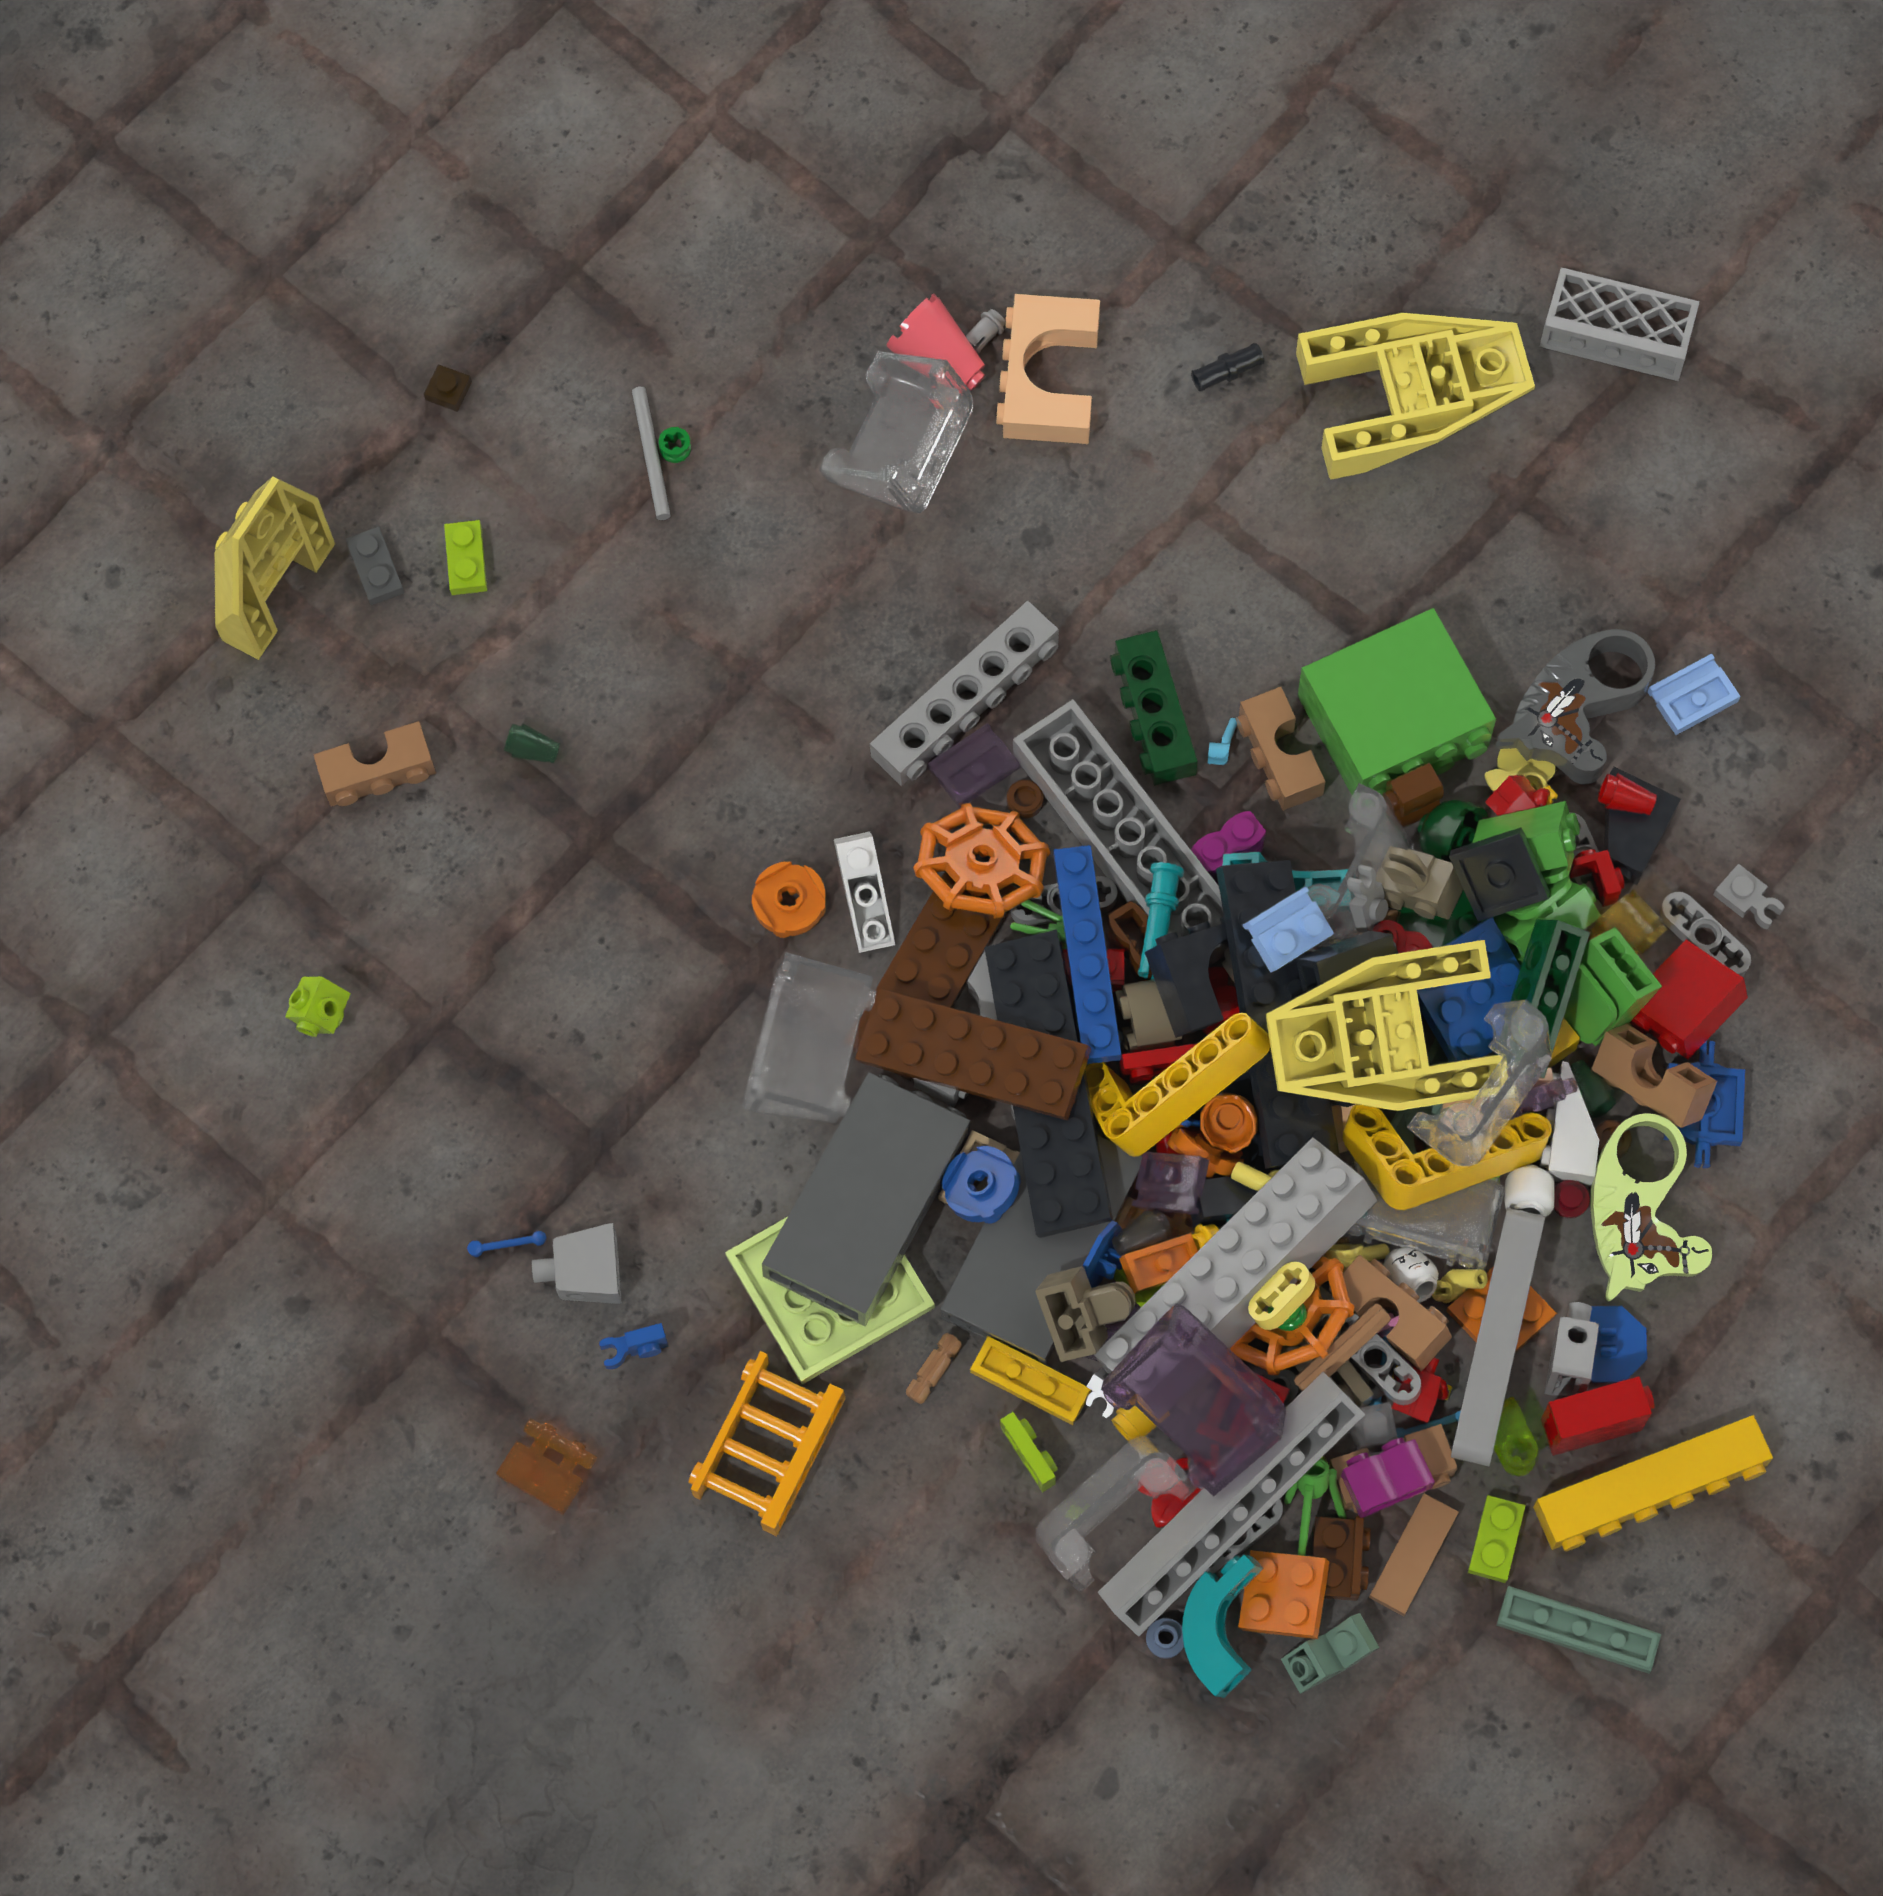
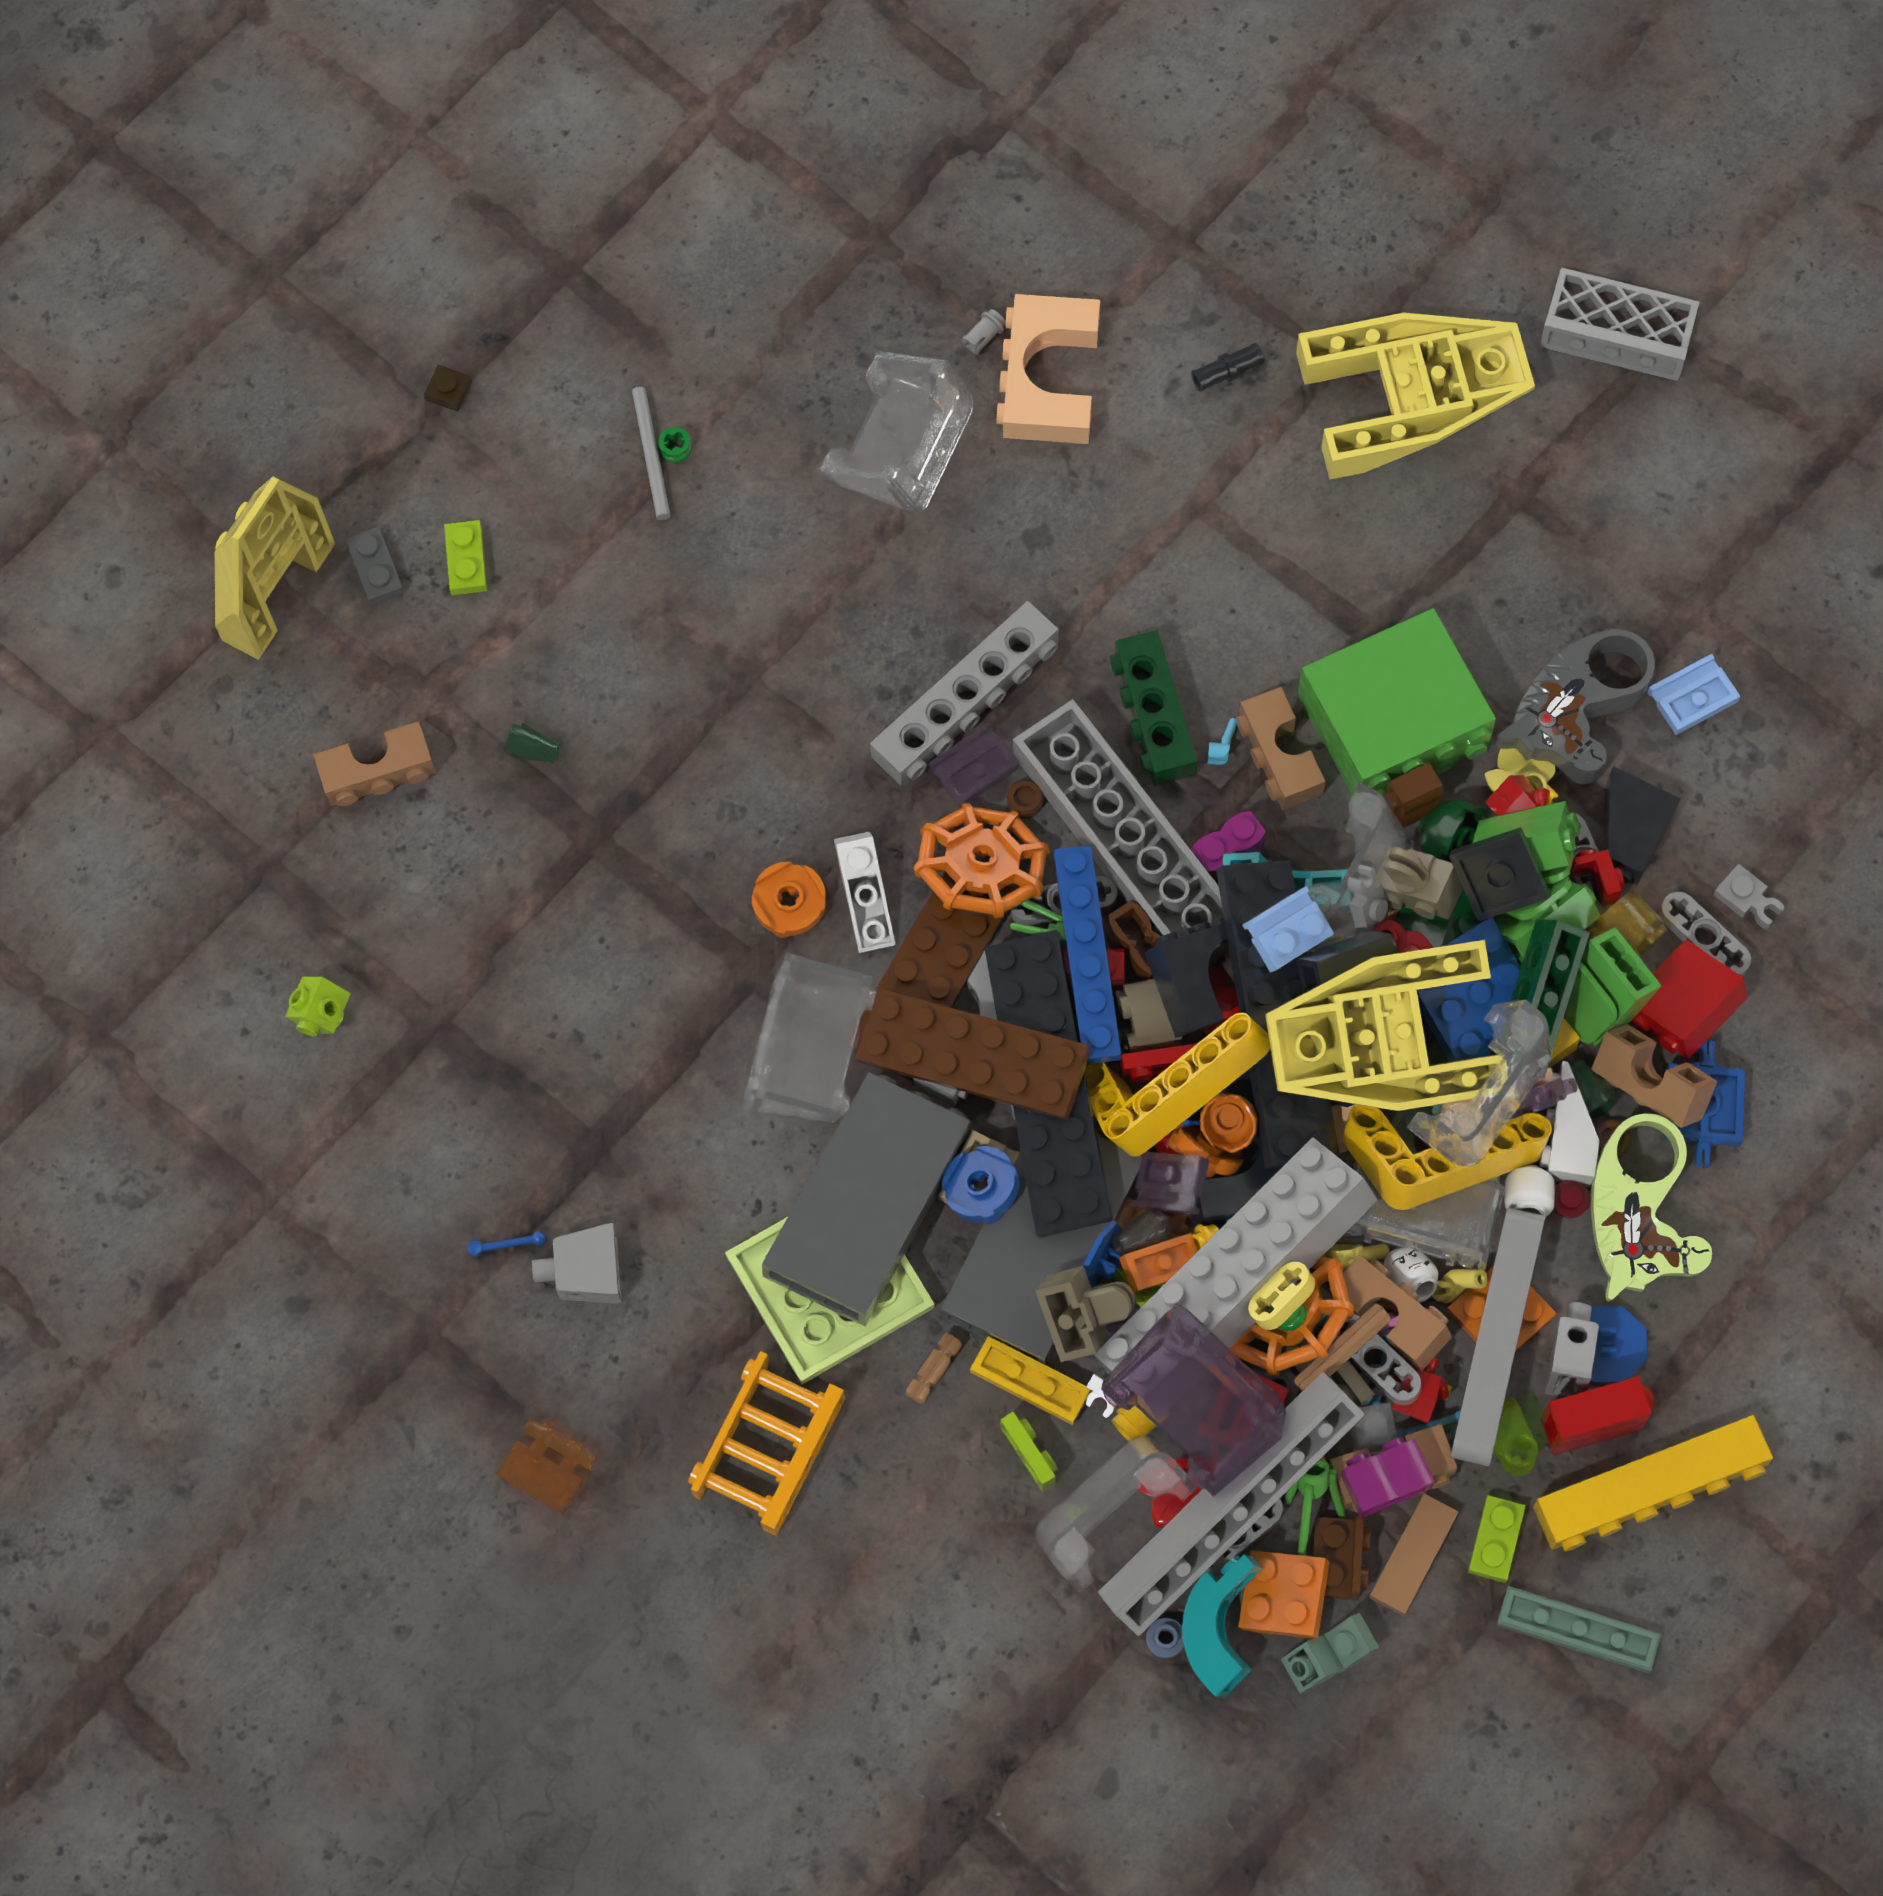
(642, 1342): blue plate -> none
(935, 334): coral cone -> none
(1161, 902): teal pin -> none
(1250, 1176): light yellow arm -> none
(1625, 795): red cone -> none

